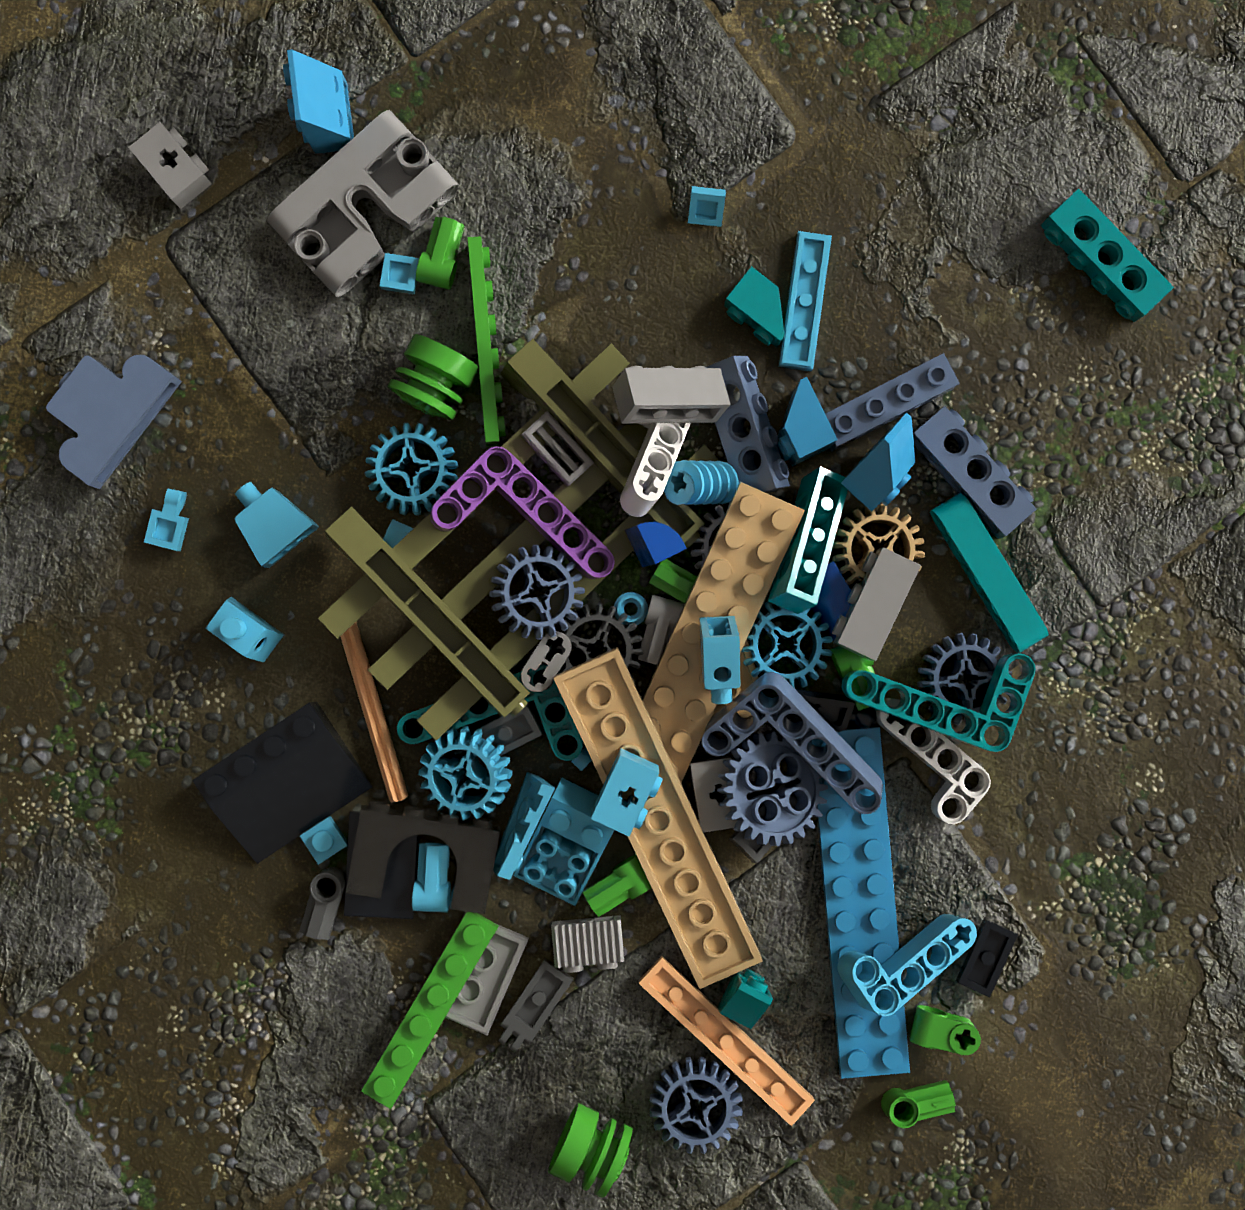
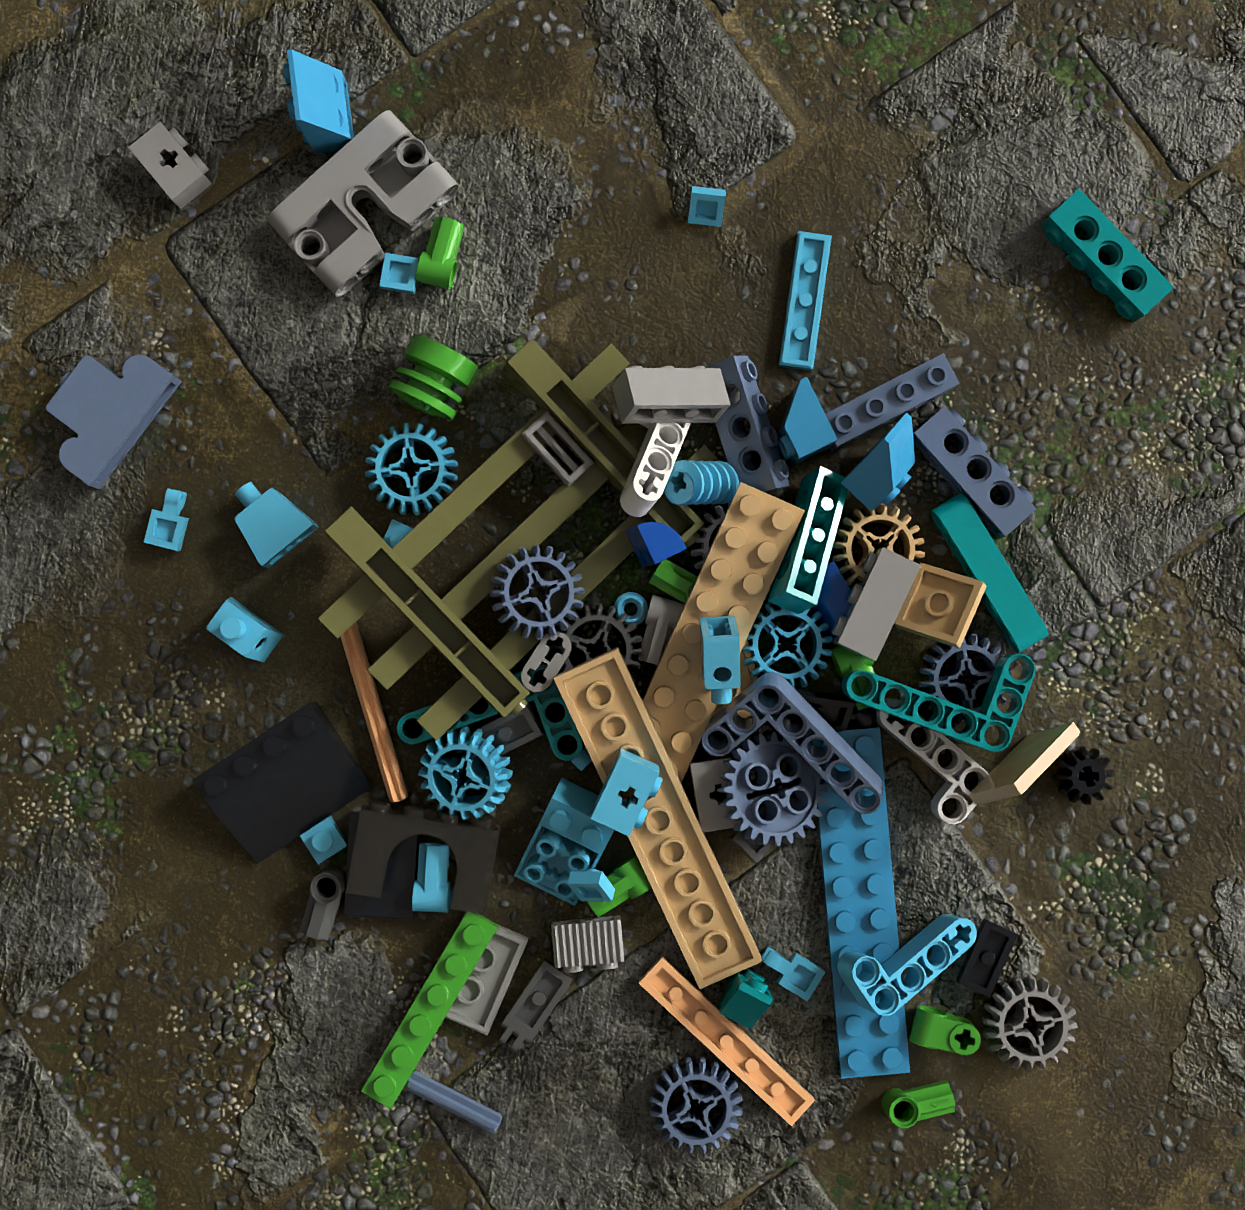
(453, 1102): none -> sand blue axle
(484, 327): bright green plate -> none
(523, 820): medium azure wing -> none
(527, 507): medium lavender beam -> none
(590, 1150): bright green wheel -> none
(591, 885): none -> medium azure plate
(758, 305): teal slope -> none
(796, 974): none -> medium azure plate
(940, 605): none -> tan plate
(1024, 764): none -> tan tile
(1057, 1018): none -> light grey gear
(1077, 763): none -> black gear

